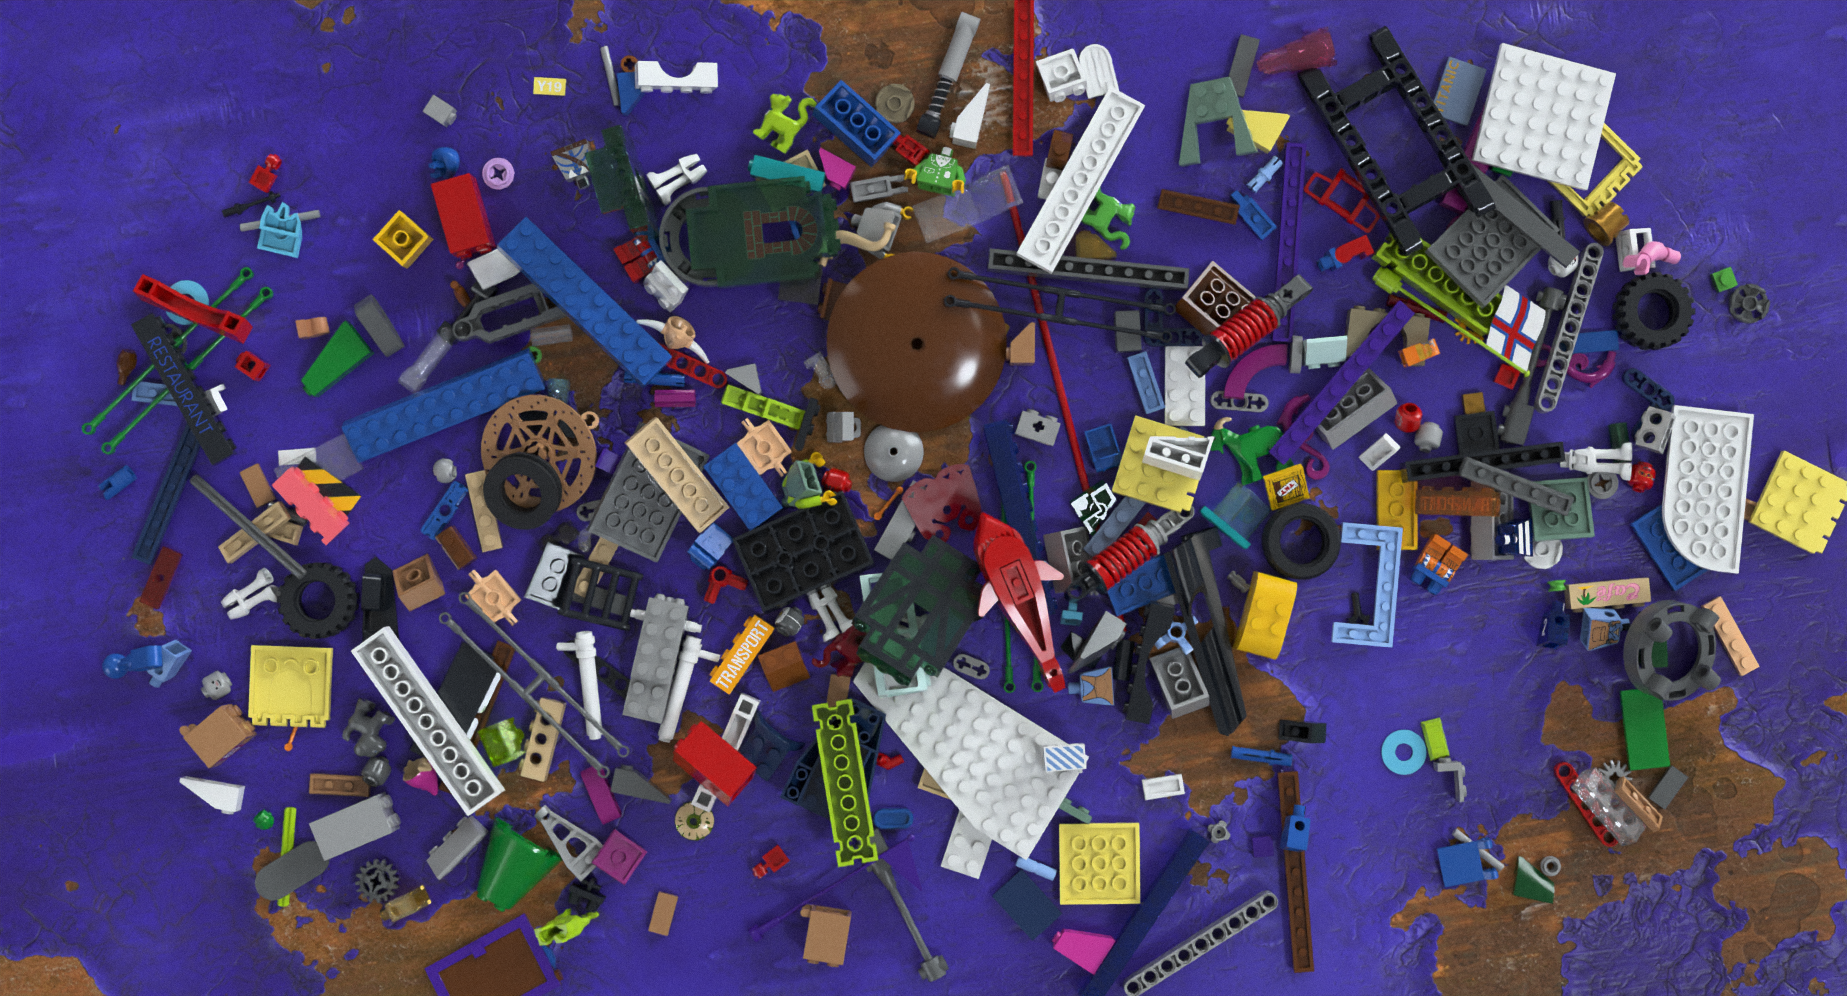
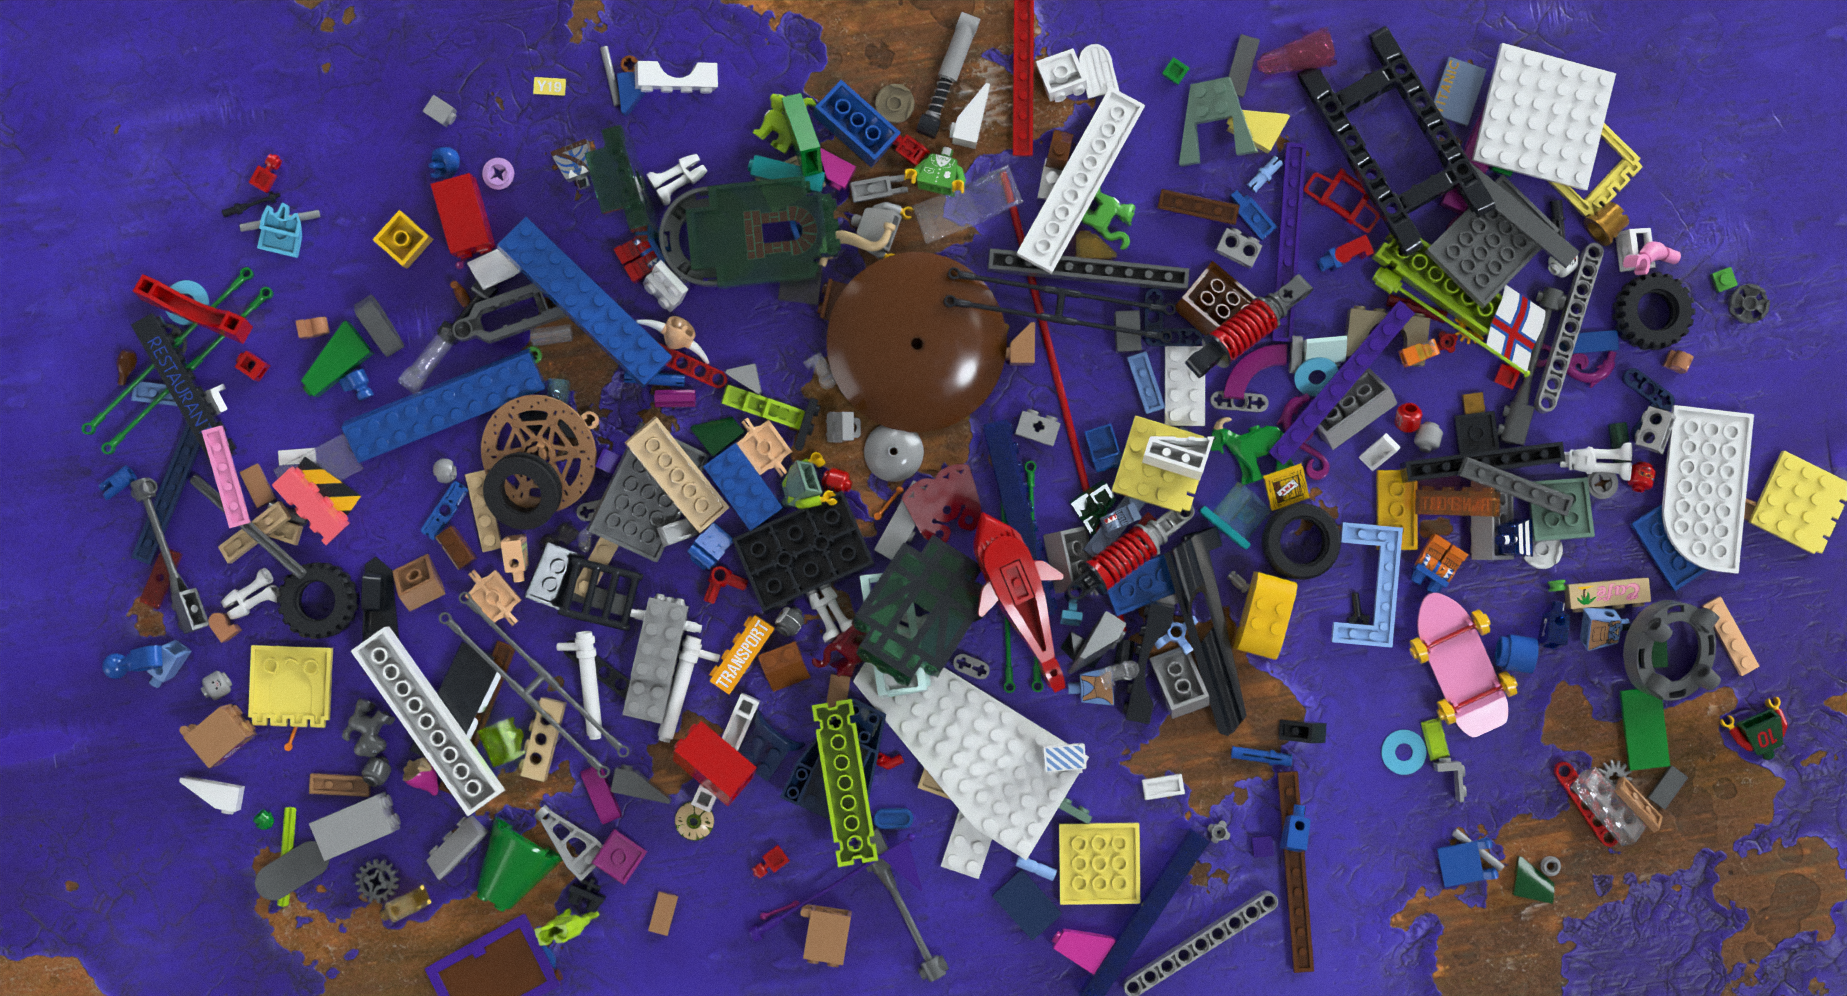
(184, 600): none -> dark grey bar
(222, 627): none -> nougat leg
(226, 476): none -> bright pink plate
(357, 381): none -> blue piece
(515, 548): none -> light nougat torso
(676, 532): none -> light grey tile
(717, 434): none -> dark green slope
(764, 916): none -> magenta hinge
(802, 134): none -> slope
(1120, 517): none -> sand blue leg
(1124, 670): none -> clear leg
(1175, 71): none -> green plate
(1236, 253): none -> light grey brick
(1303, 371): none -> medium azure gear
(1452, 338): none -> red plate
(1461, 665): none -> bright pink piece
(1516, 653): none -> blue piece
(1678, 361): none -> nougat leg
(1762, 731): none -> torso

